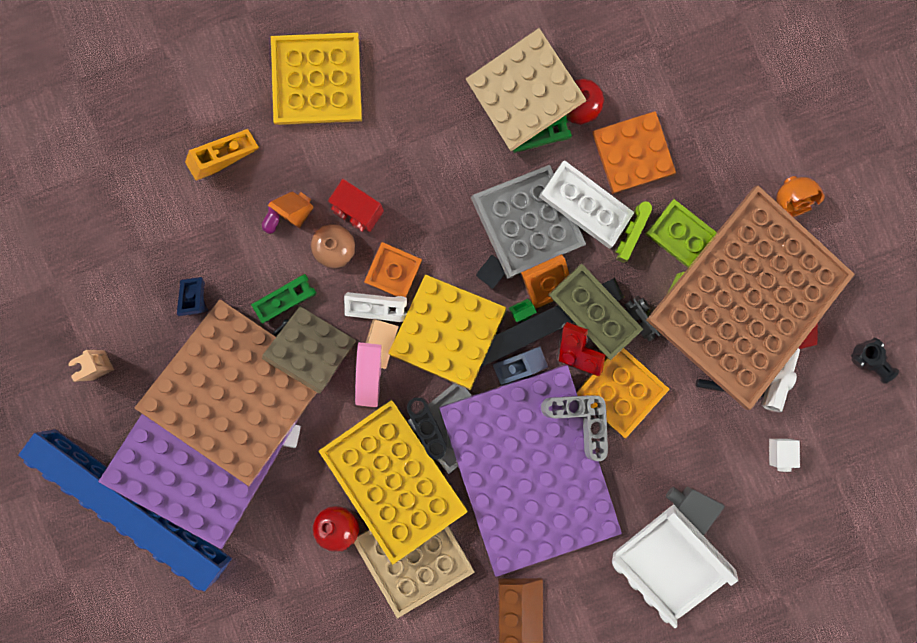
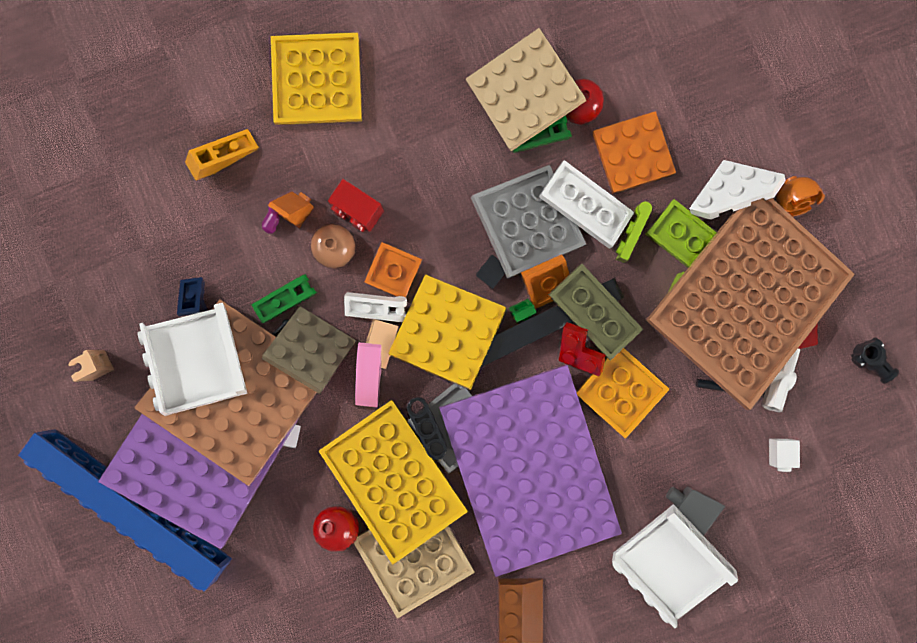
(192, 361): none -> white panel
(520, 365): sand blue slope -> none
(585, 411): light grey beam -> none
(640, 310): dark grey hinge -> none
(735, 188): none -> white plate

